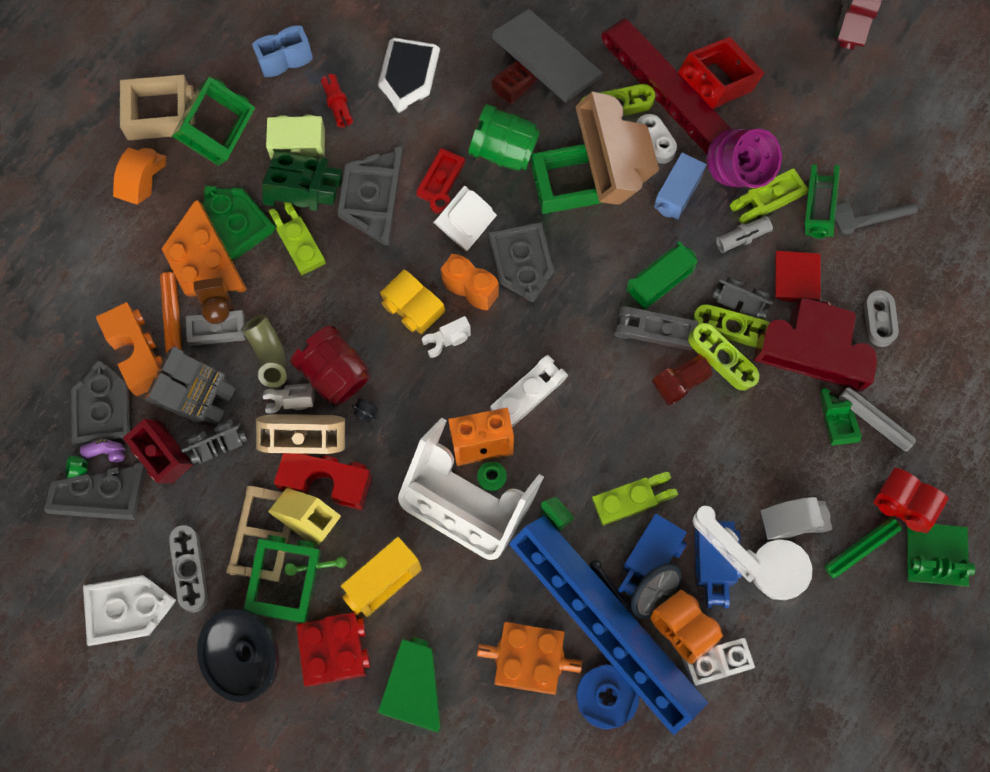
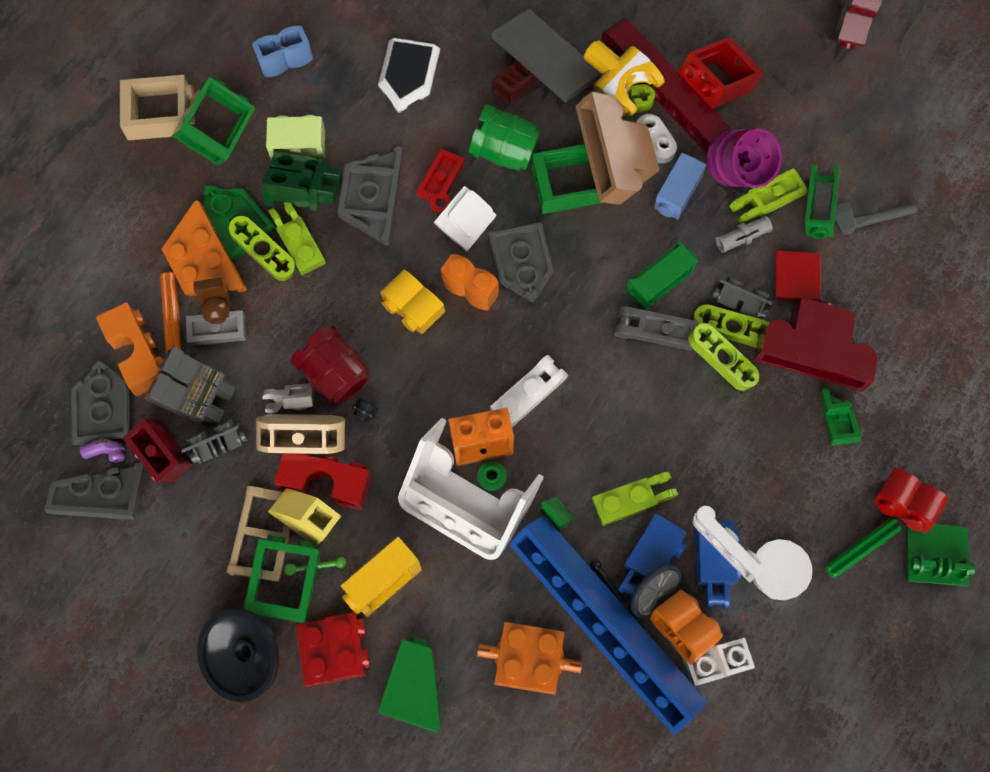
(76, 466): green hinge -> none
(123, 609): white tile -> none
(135, 174): orange brick -> none
(192, 546): light grey beam -> none
(242, 239): none -> lime beam
(268, 351): olive cylinder -> none
(336, 100): red pin -> none
(452, 333): white plate -> none
(591, 704): blue plate -> none
(621, 72): none -> yellow connector
(676, 383): clear red piece -> none
(796, 518): light grey brick -> none
(878, 420): light grey axle -> none
(881, 320): light grey plate -> none

